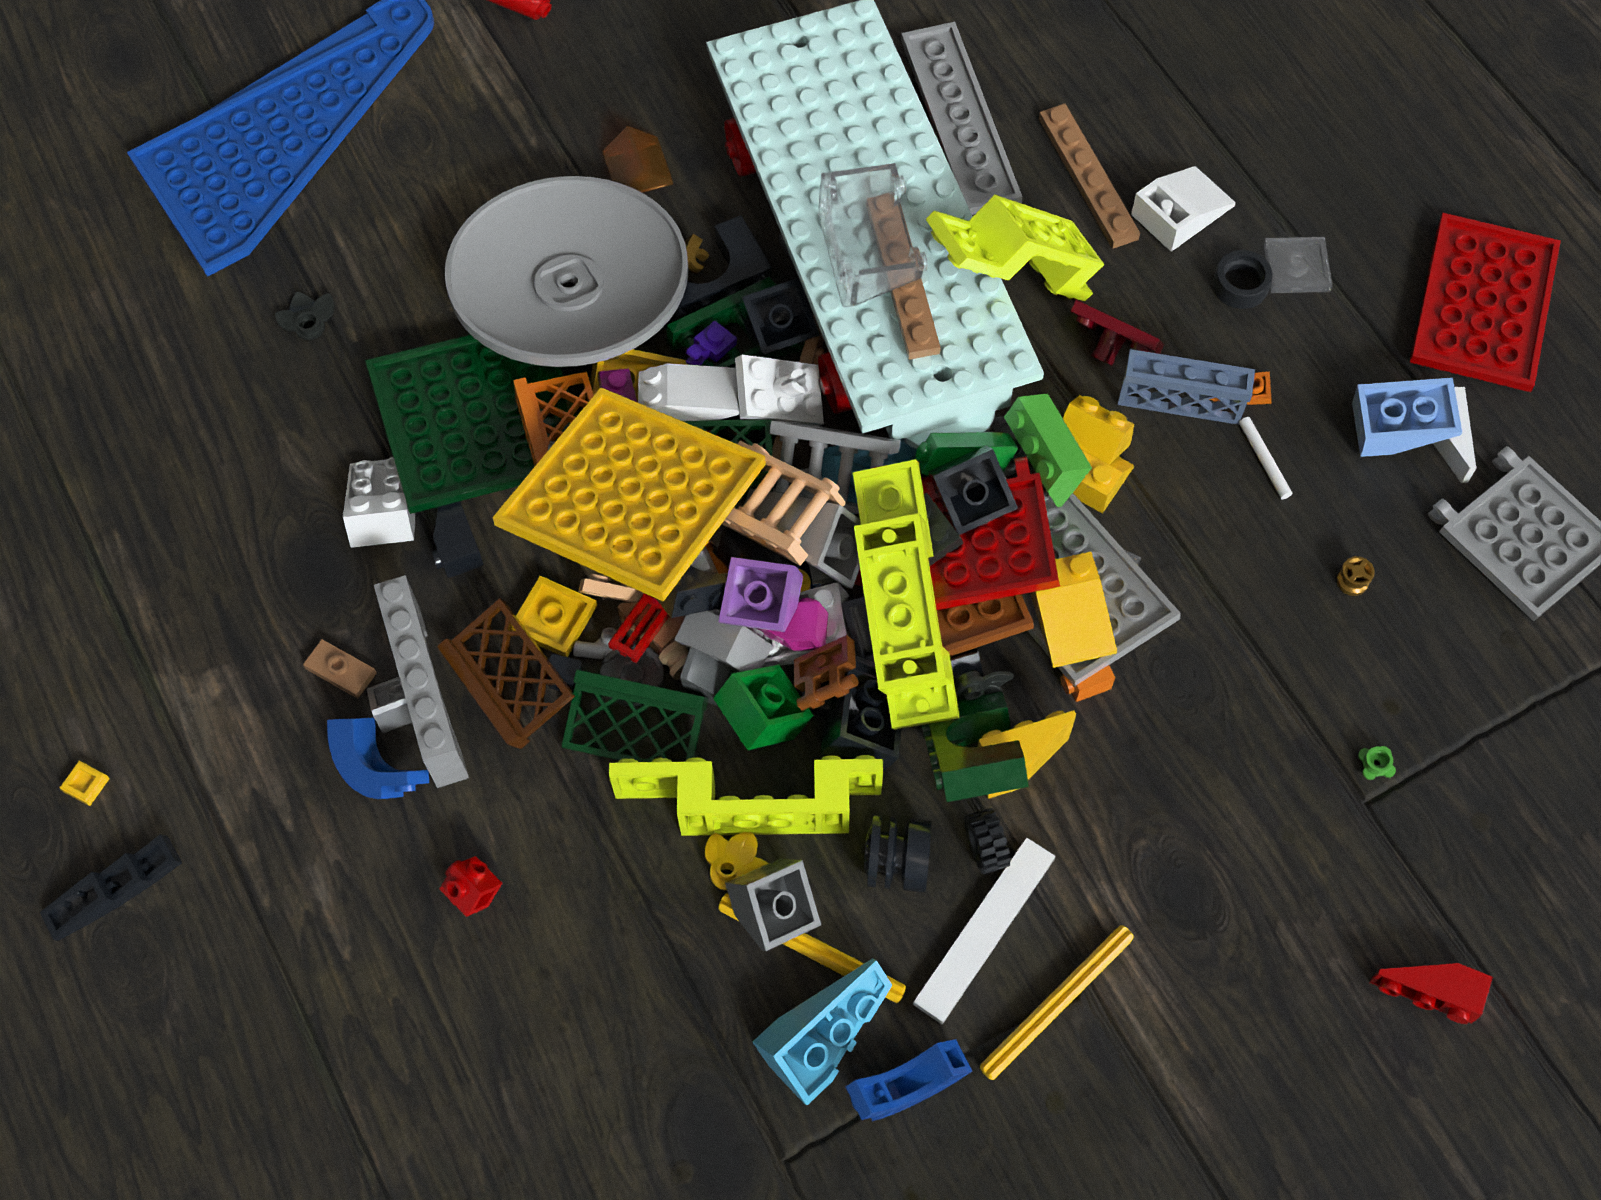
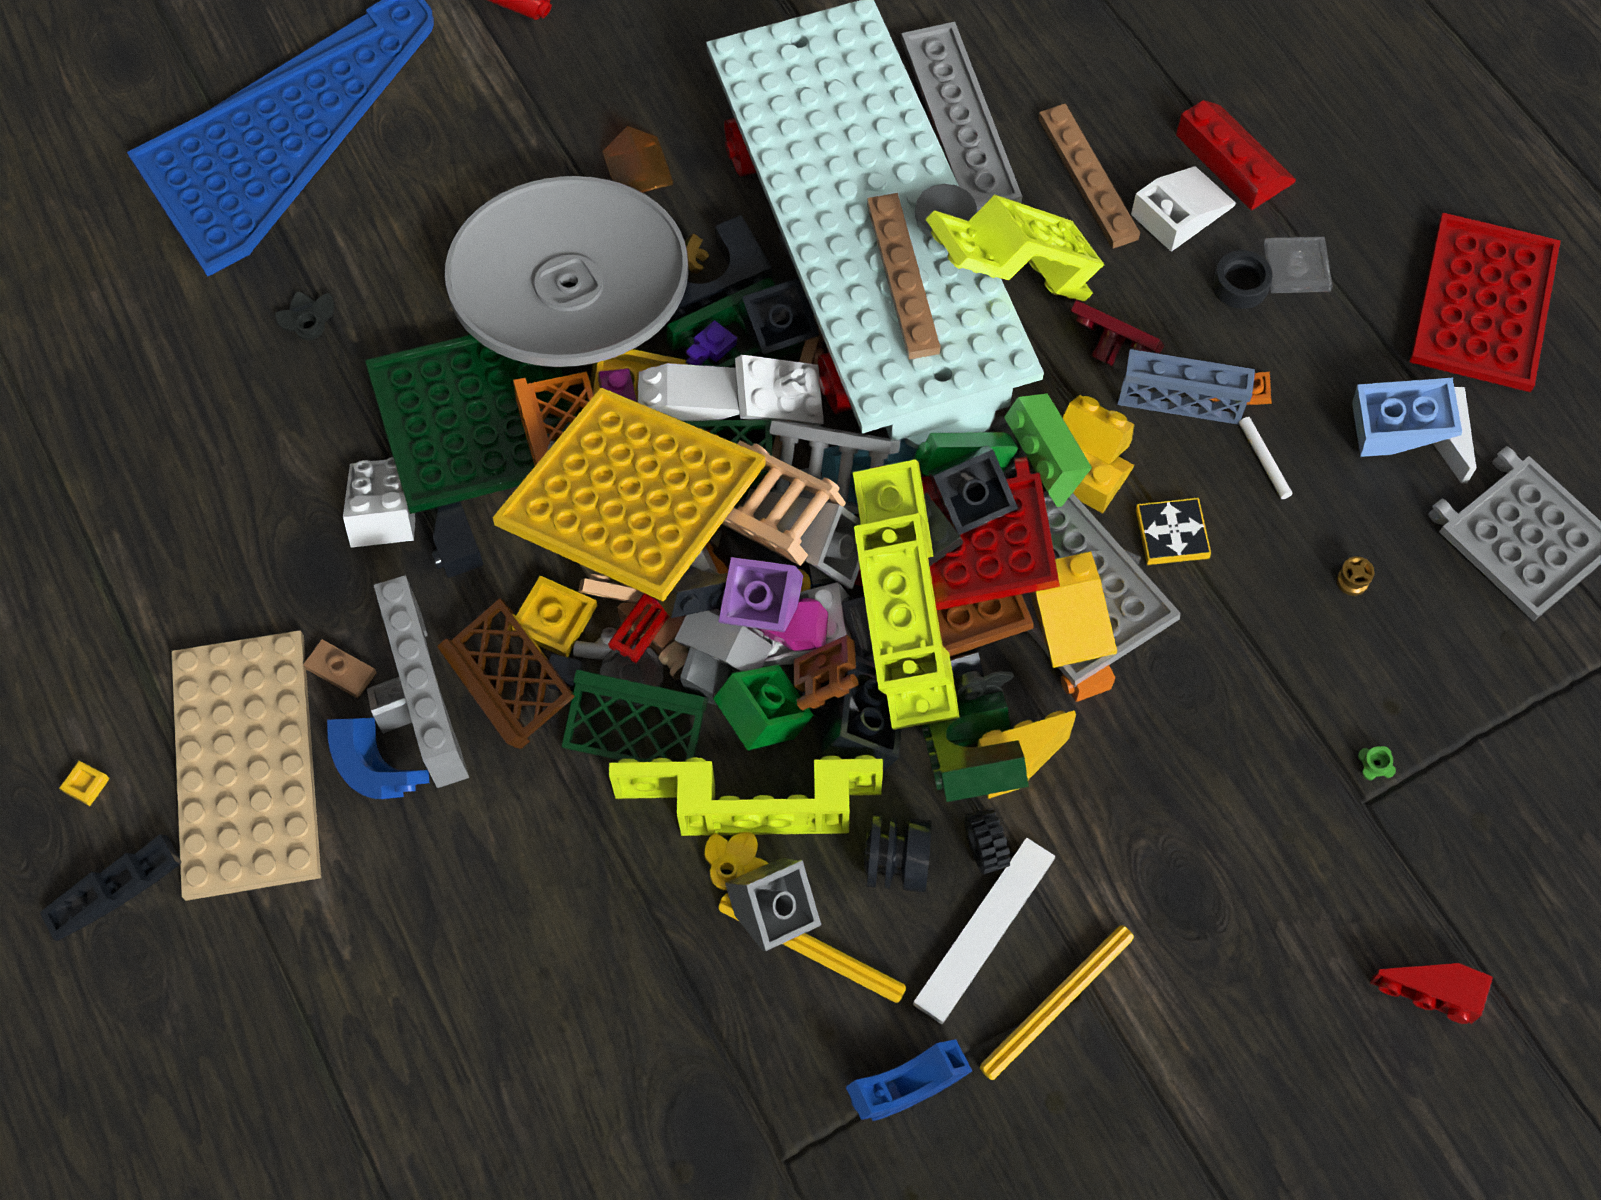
(244, 766): none -> tan plate
(470, 885): red brick -> none
(815, 1035): medium azure wedge -> none
(867, 232): clear windscreen -> none
(944, 199): none -> dark grey tile
(1173, 531): none -> tile
(1232, 154): none -> red slope

